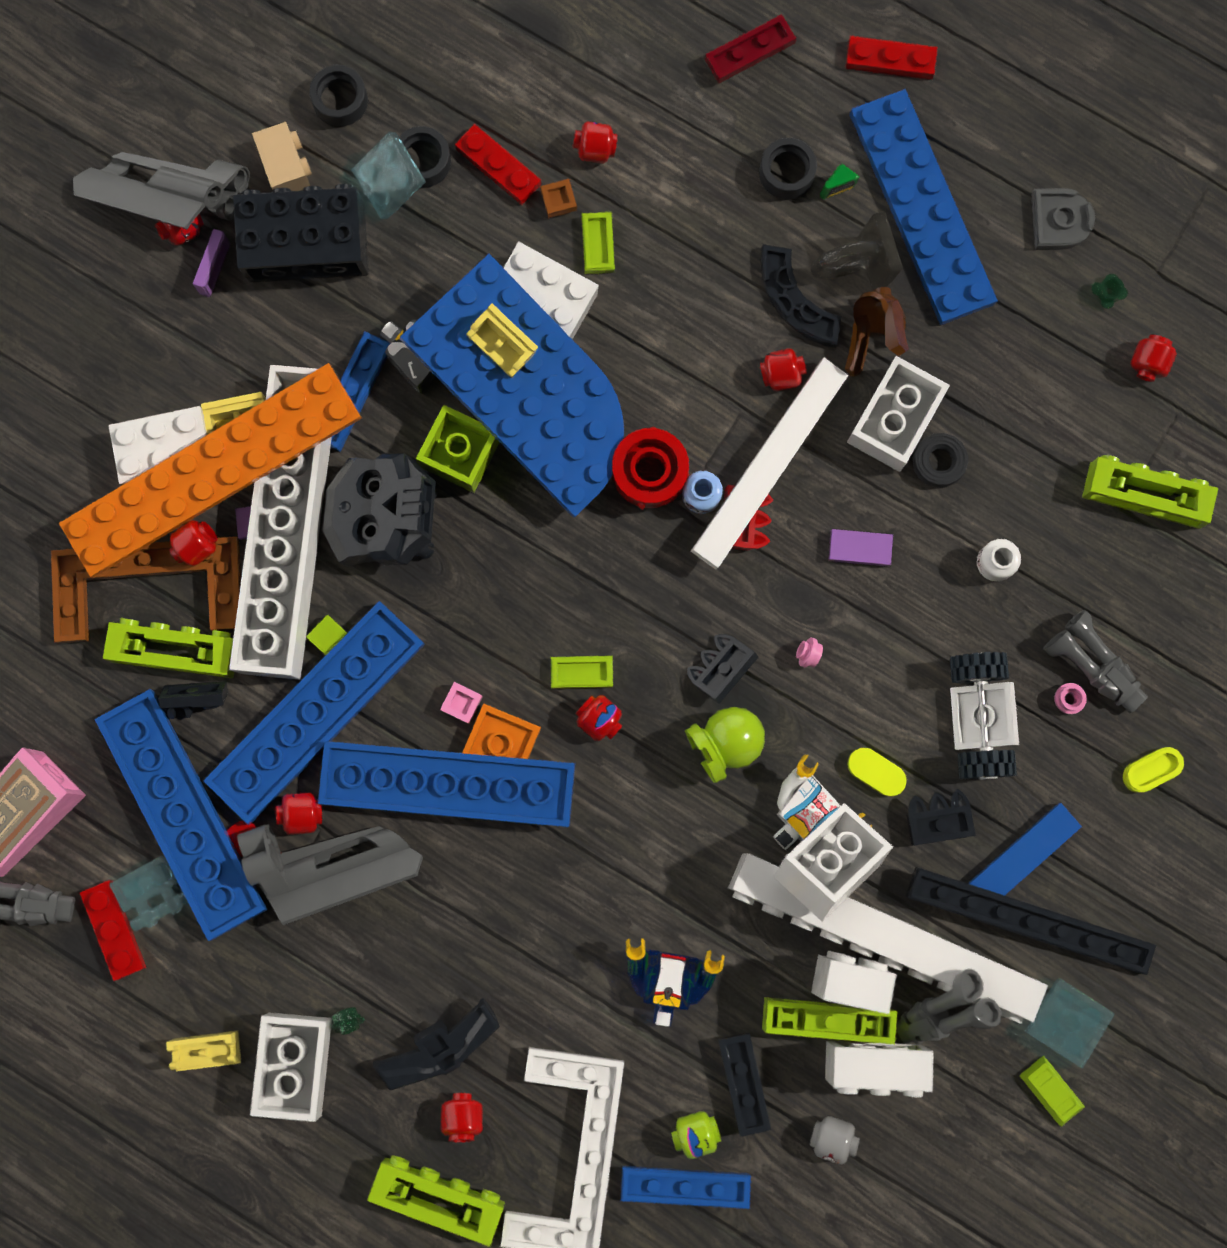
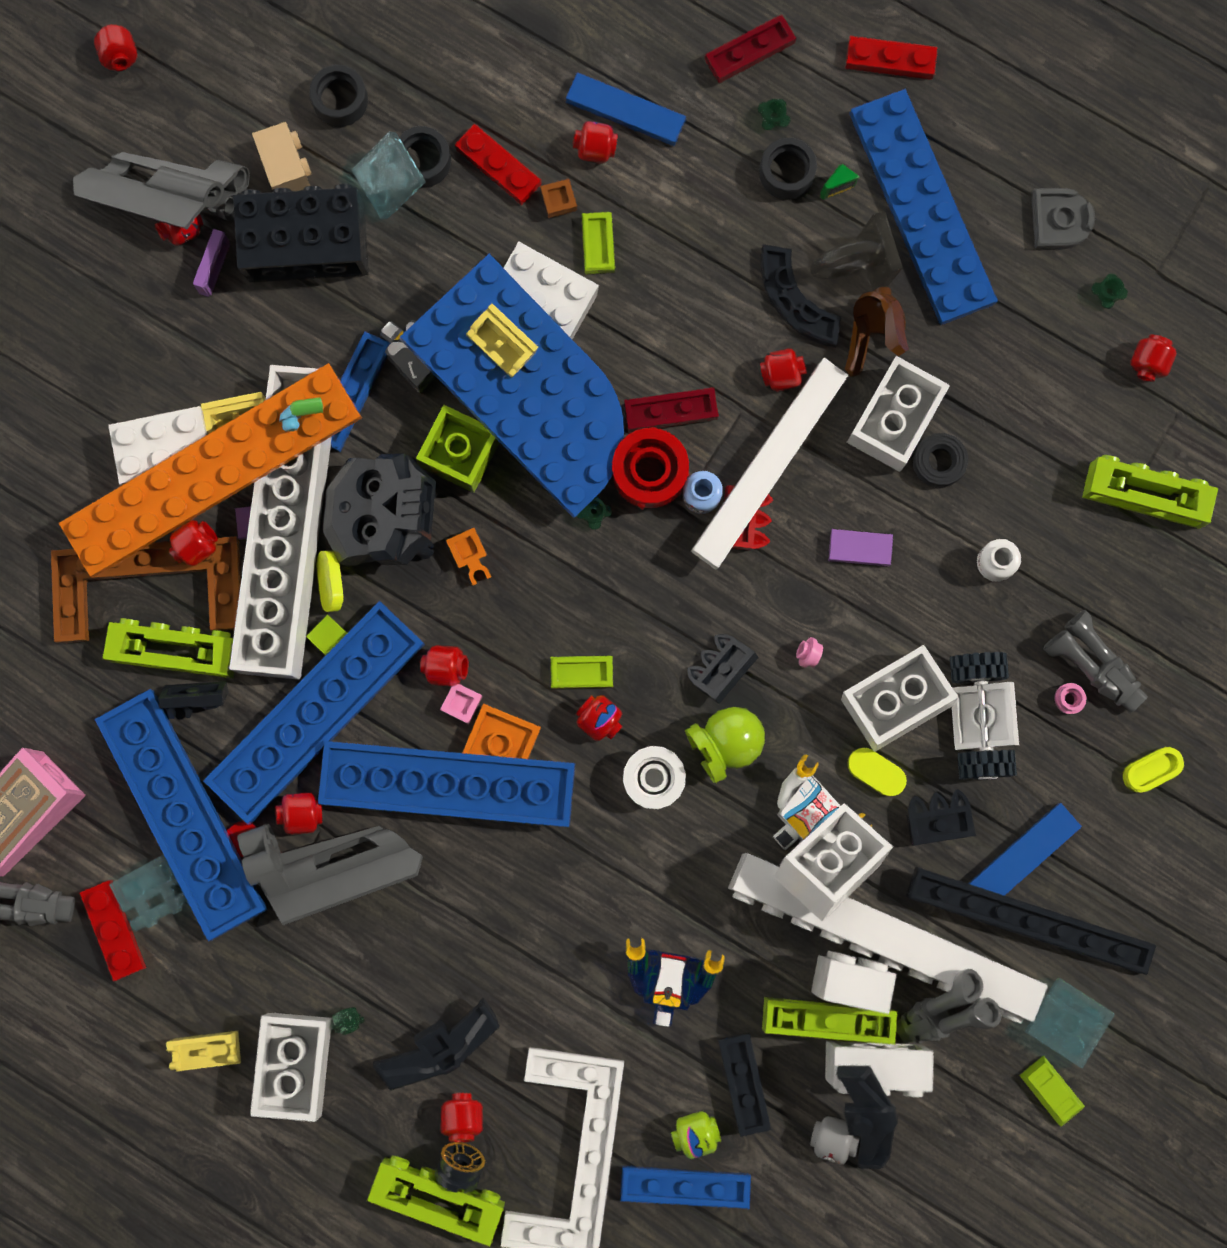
(115, 47): none -> red head
(297, 409): none -> arm
(329, 581): none -> neon yellow tile
(444, 665): none -> red head
(459, 1167): none -> black wheel
(468, 550): none -> orange plate
(594, 520): none -> clear green plate
(625, 109): none -> blue tile
(654, 777): none -> white piece
(671, 409): none -> dark red plate
(777, 106): none -> clear green plate
(869, 1116): none -> black plate
(899, 698): none -> white brick

